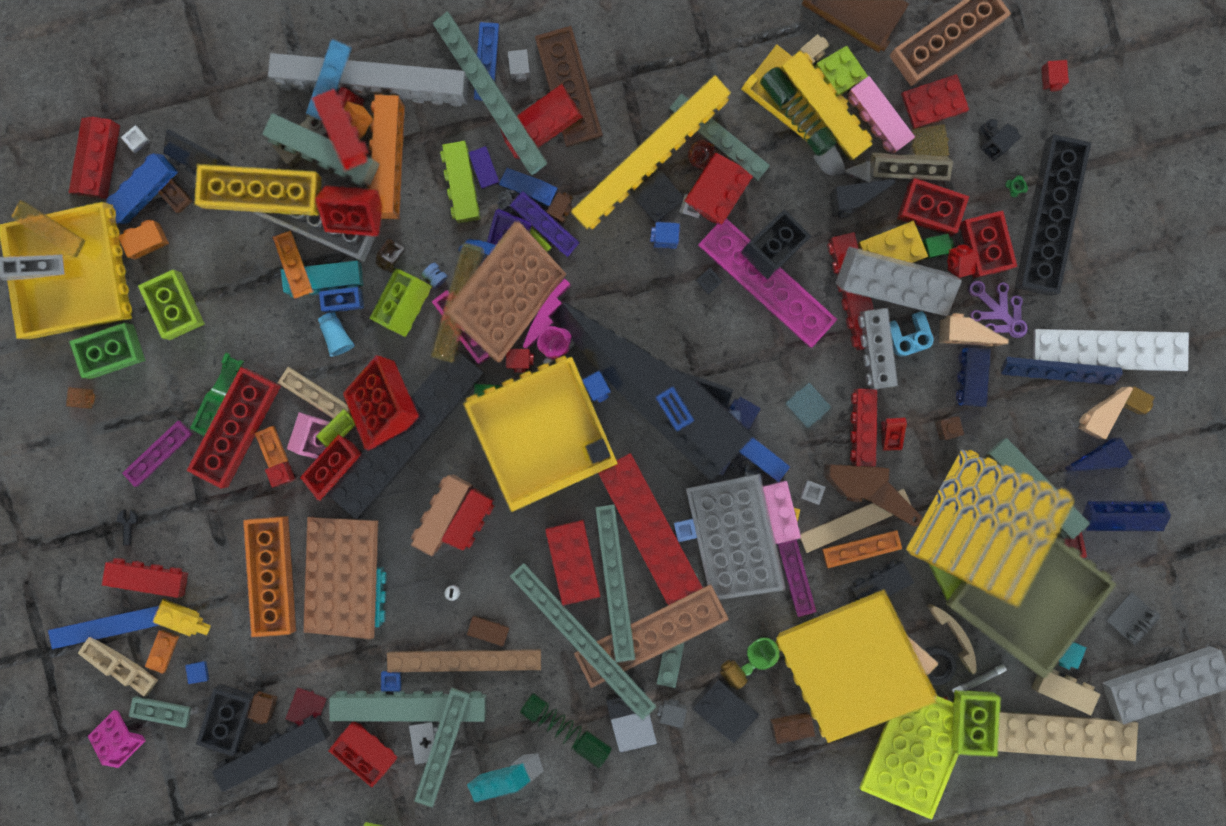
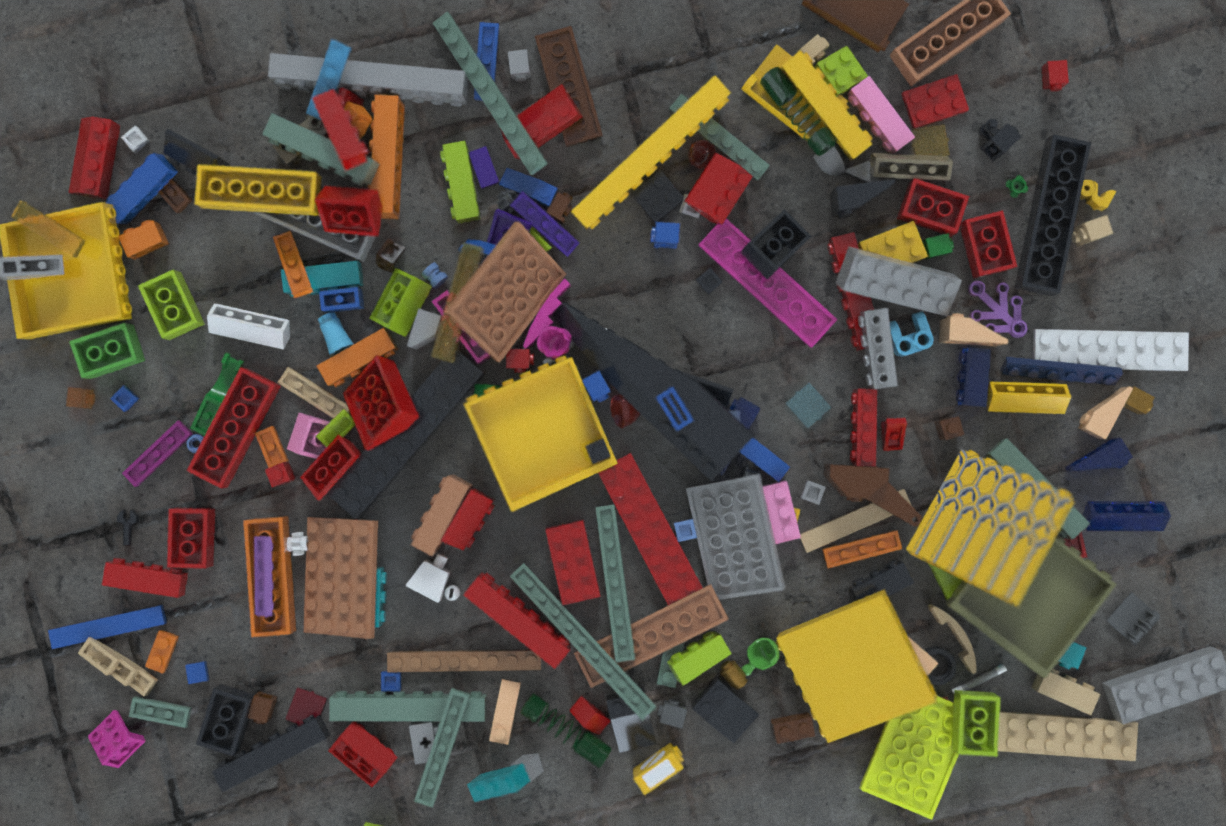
(124, 398): none -> blue tile
(180, 619): yellow hinge -> none
(191, 442): none -> medium blue plate
(191, 537): none -> red brick
(248, 326): none -> white brick
(263, 575): none -> medium lavender plate
(297, 543): none -> white gear
(357, 357): none -> orange brick
(424, 329): none -> light grey slope
(431, 578): none -> white torso
(488, 631): reddish brown tile -> none
(505, 712): none -> light nougat slope
(518, 620): none -> red brick
(589, 715): none -> red slope
(623, 412): none -> clear red hat
(658, 768): none -> yellow brick
(698, 657): none -> lime brick
(796, 578): magenta plate -> none
(962, 261): red brick -> none
(1028, 397): none -> yellow brick
(1090, 193): none -> yellow leg
(1091, 231): none -> tan brick

